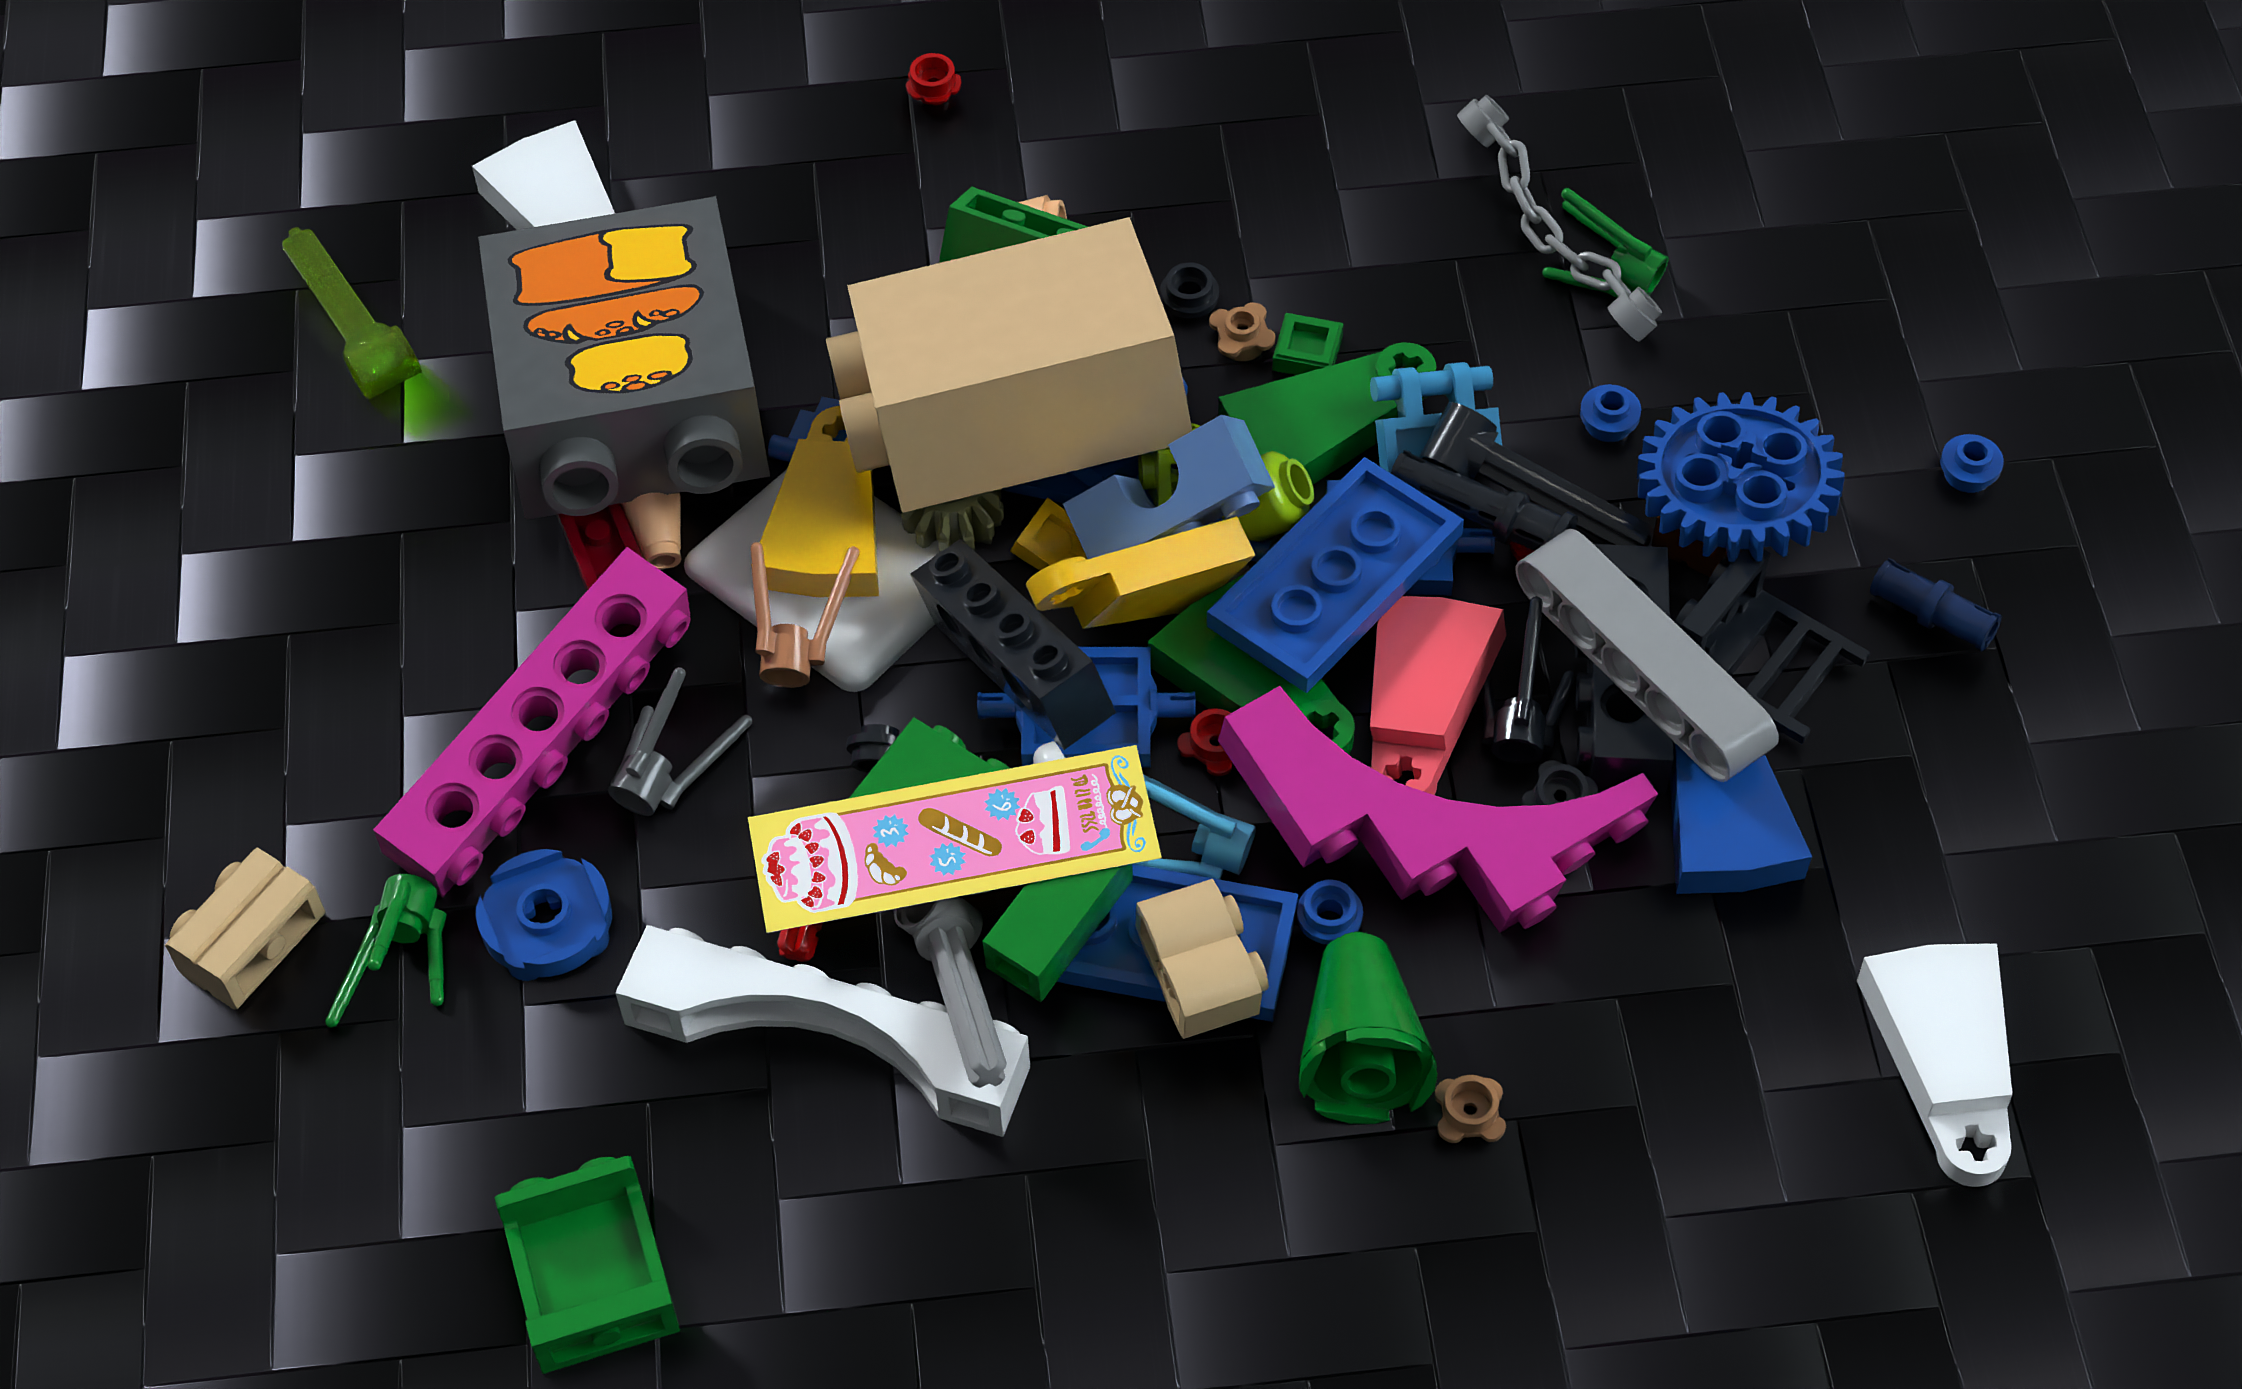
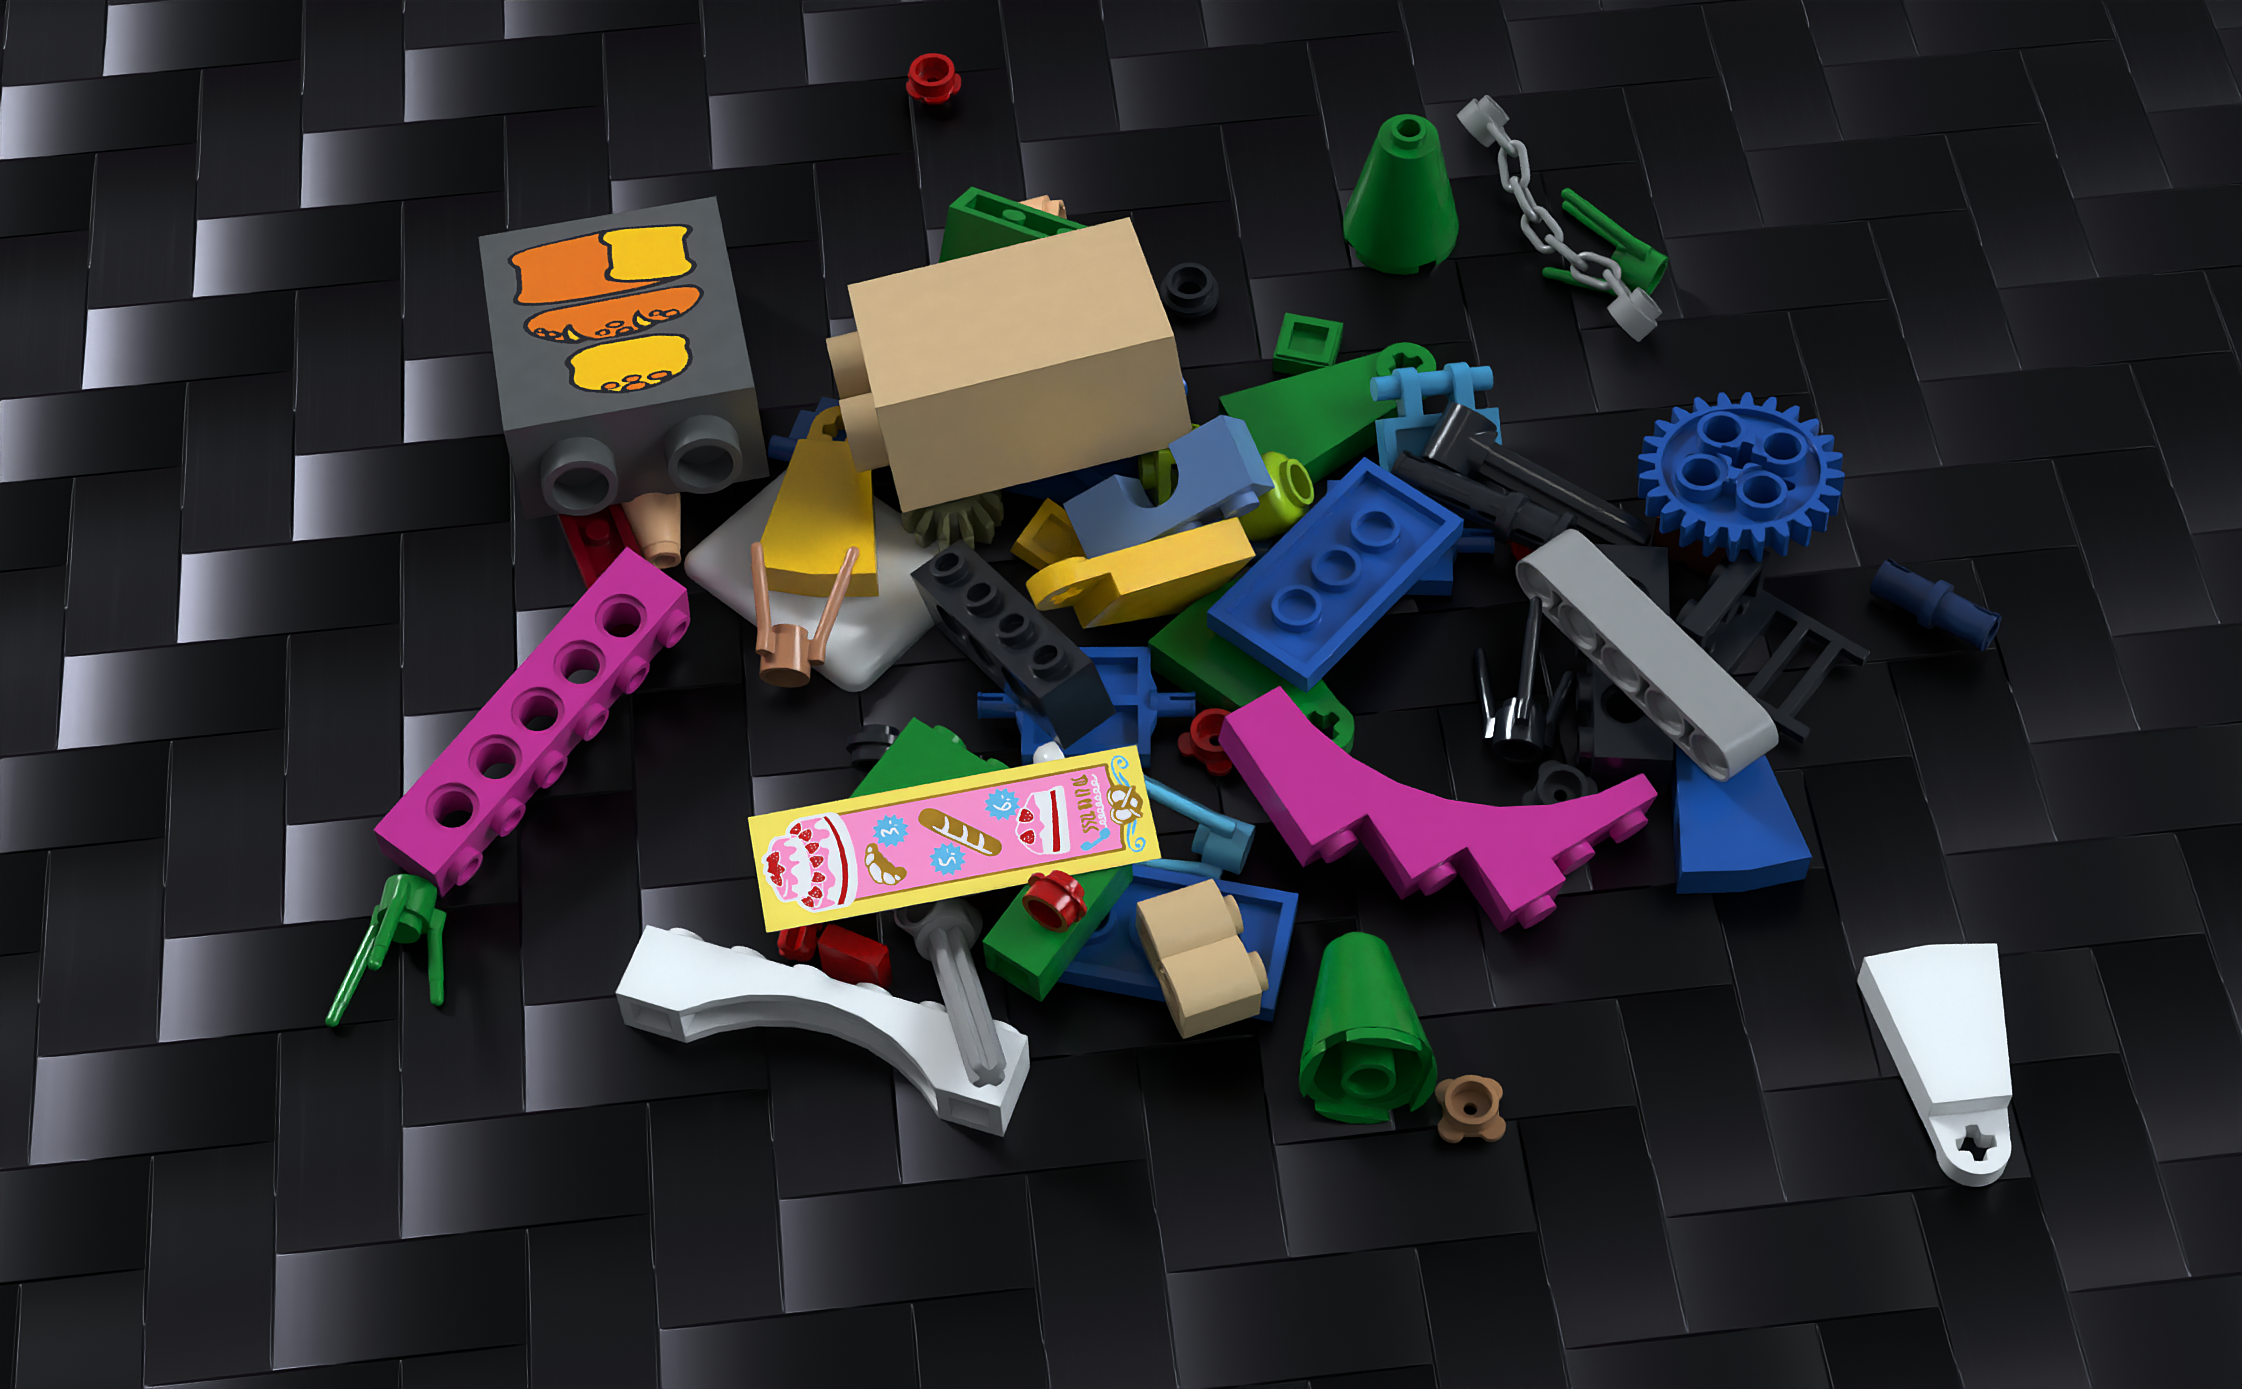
(244, 927): tan brick -> none
(373, 351): clear neon green axle -> none
(543, 180): white piece -> none
(550, 947): blue plate -> none
(586, 1263): green panel -> none
(644, 774): dark grey plant -> none
(854, 958): none -> red tile
(1055, 900): none -> red plate
(1238, 343): medium nougat plate -> none
(1329, 896): blue plate -> none
(1403, 200): none -> green cone
(1426, 681): coral piece -> none
(1610, 424): blue plate -> none
(1968, 474): blue plate -> none

